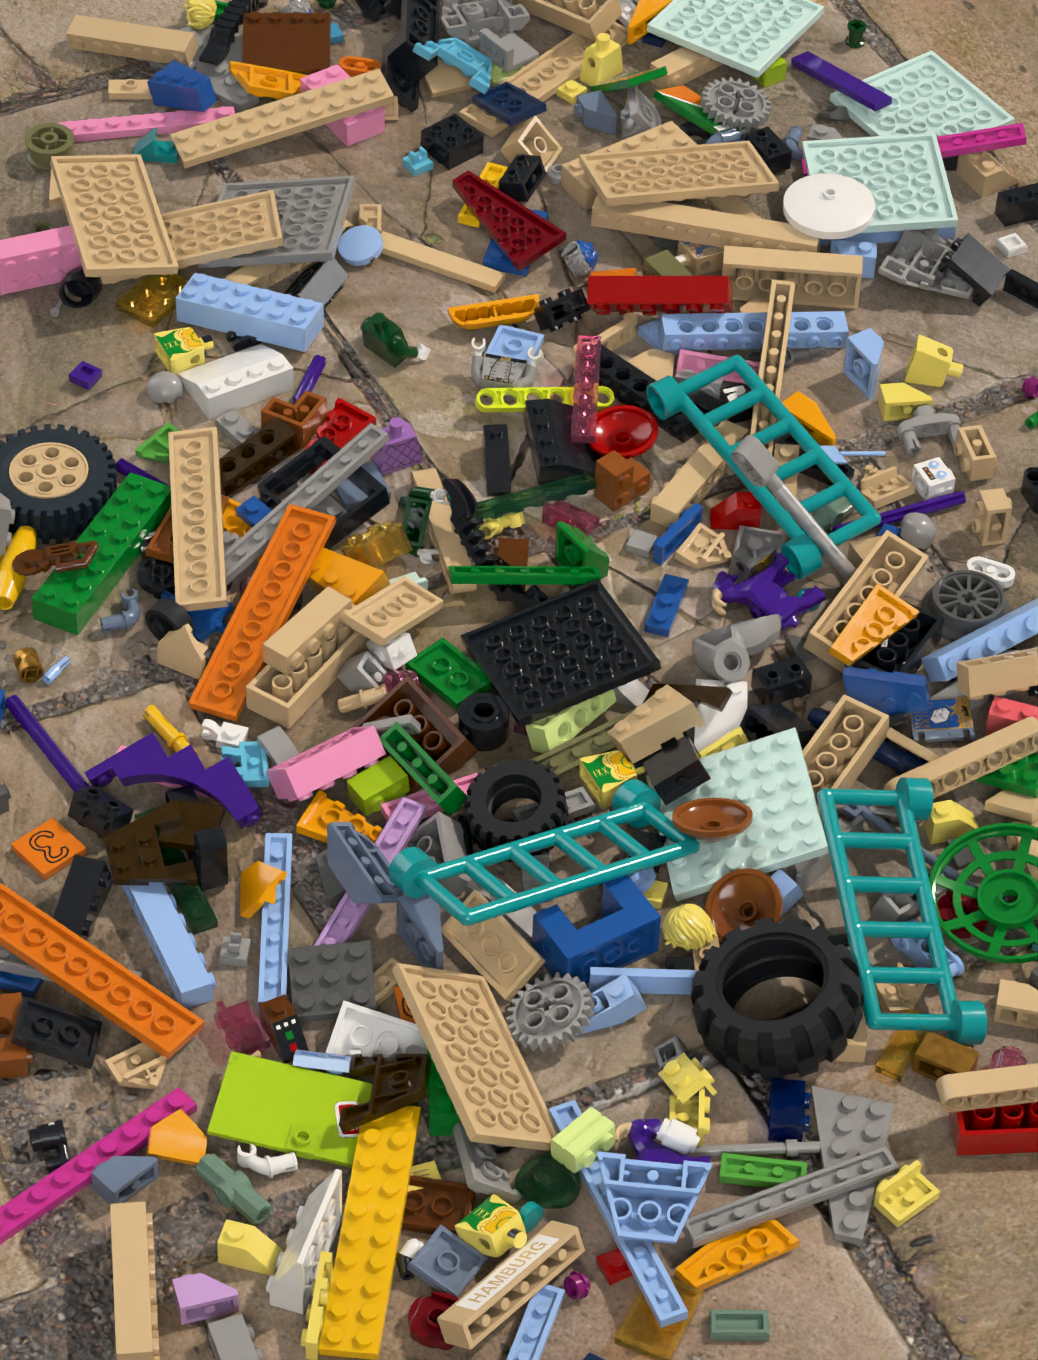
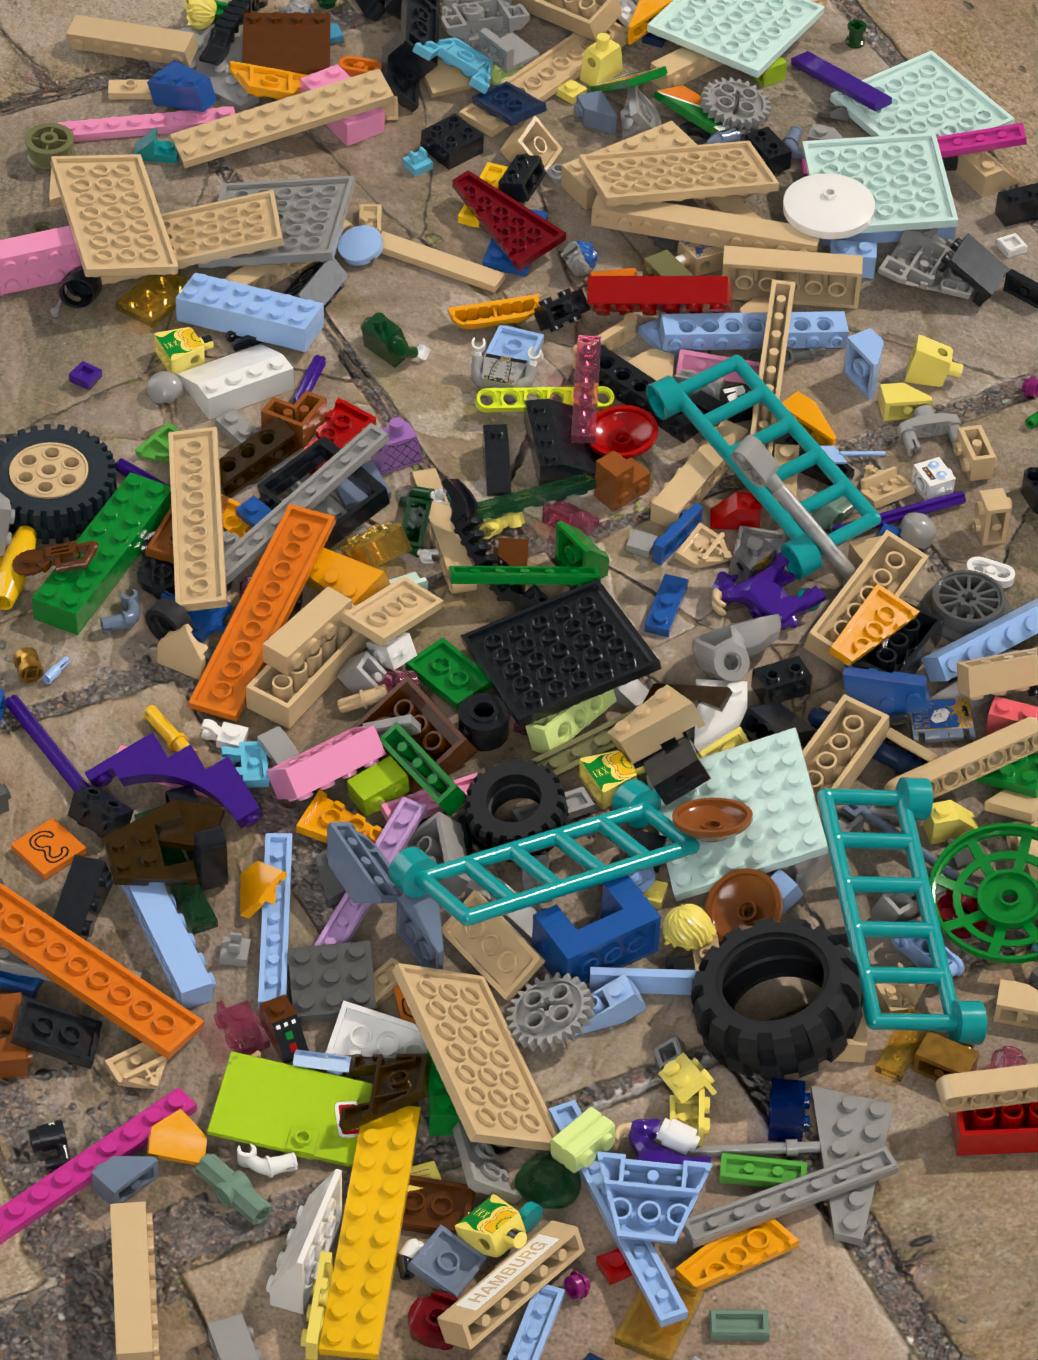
(203, 1298): lavender slope -> none
(247, 1248): light yellow slope -> none
(794, 647): dark grey slope -> none
(905, 1194): light yellow bracket -> none

